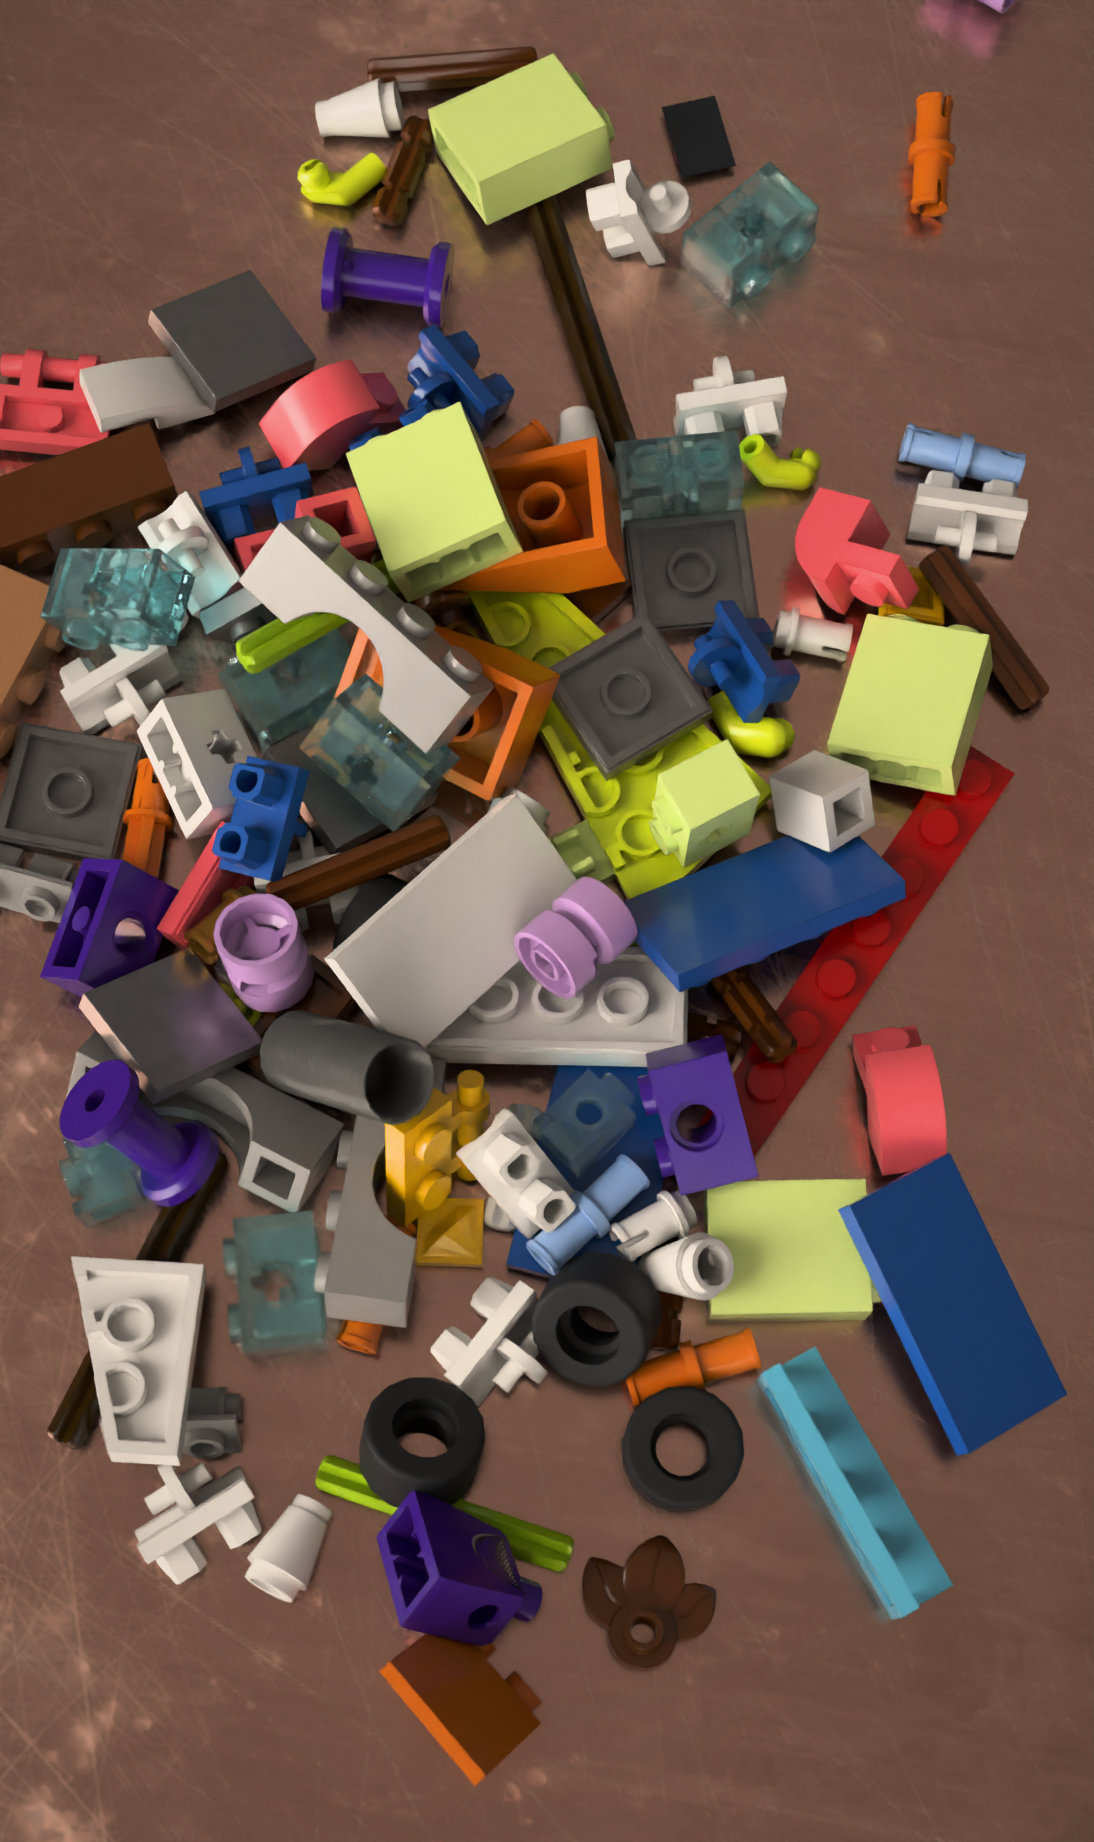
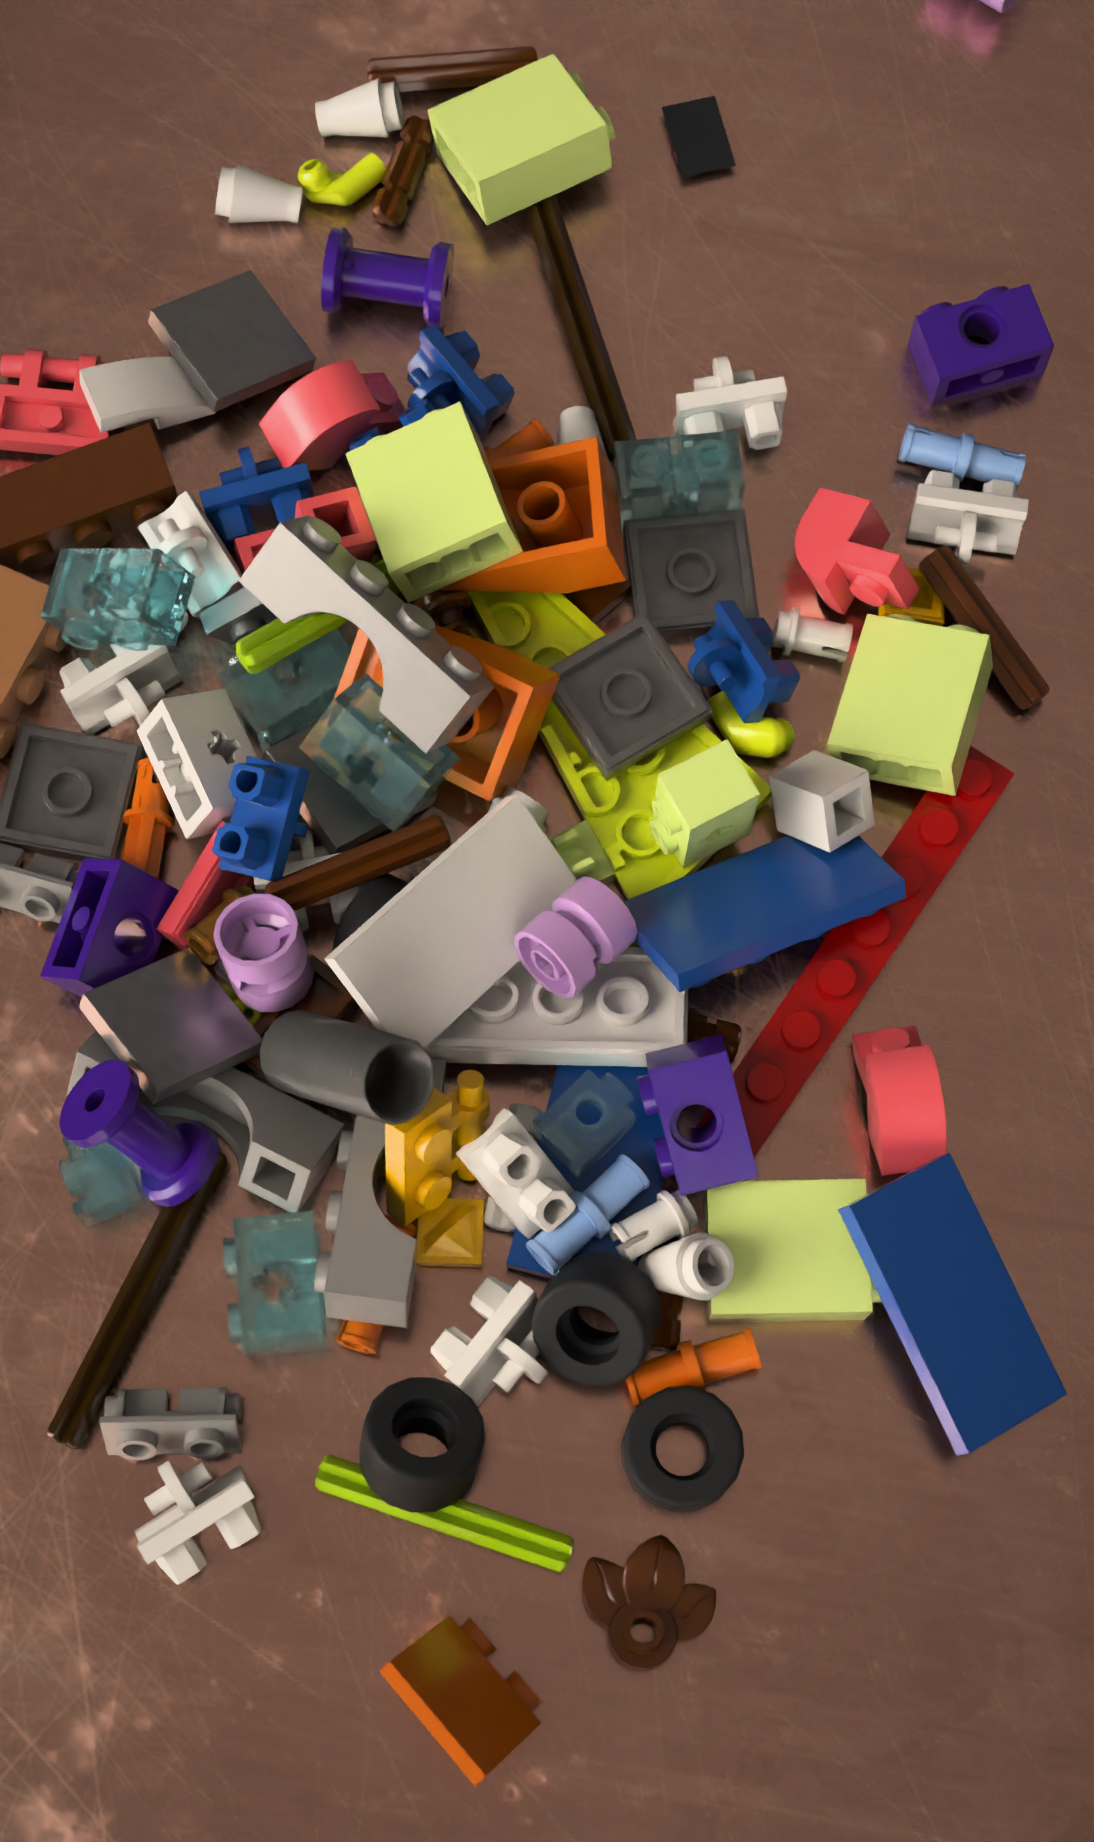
(142, 1351): white wing -> none
(256, 197): none -> white cone
(289, 1550): white cone -> none
(452, 1572): dark purple torso -> none
(633, 214): white hips -> none
(750, 236): clear light blue brick -> none
(756, 1014): reddish brown axle -> none
(777, 472): neon yellow arm -> none
(854, 1483): medium azure fence -> none
(931, 154): orange pin -> none
(959, 368): none -> dark purple brick

